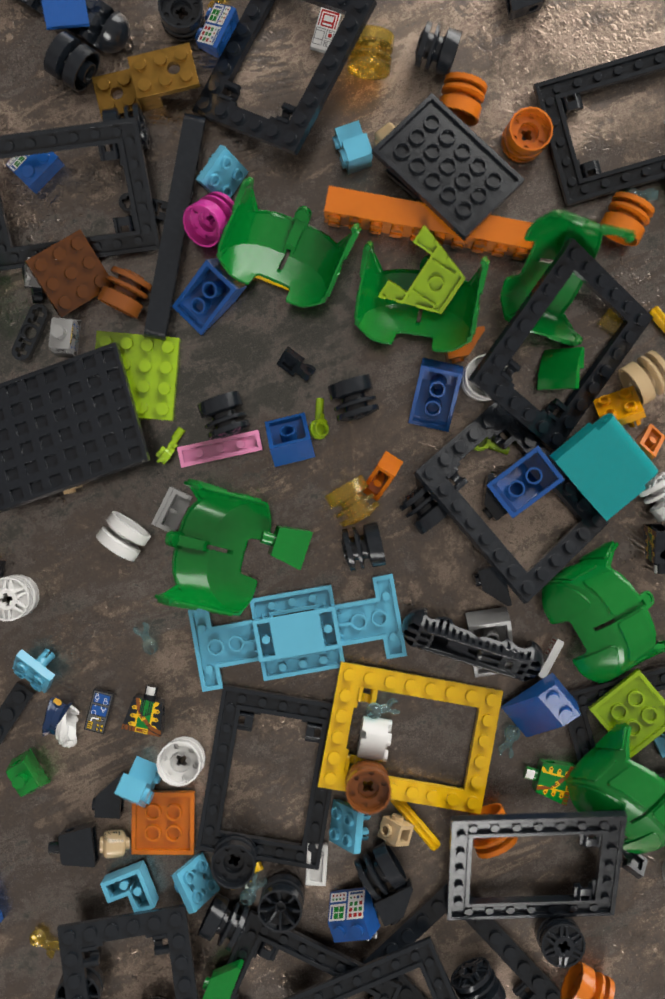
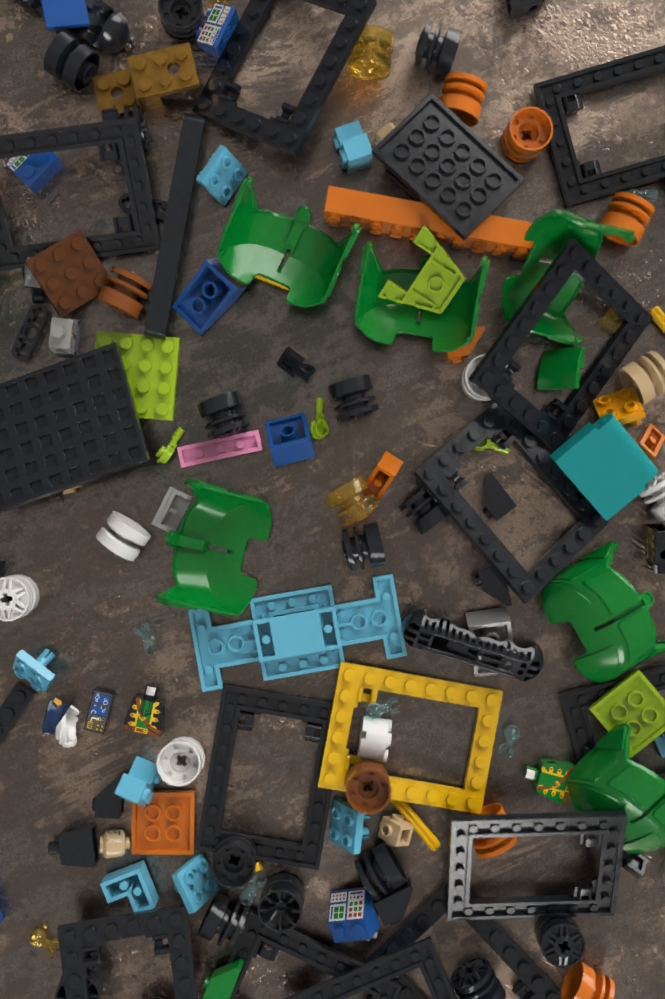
(26, 773): green torso -> none
(207, 218): dark pink wheel -> none
(288, 544): green torso -> none
(317, 877): white tile -> none
(325, 30): white tile -> none
(436, 394): blue slope -> none
(525, 482): blue slope -> none
(542, 707): blue slope -> none
(550, 655): white tile -> none

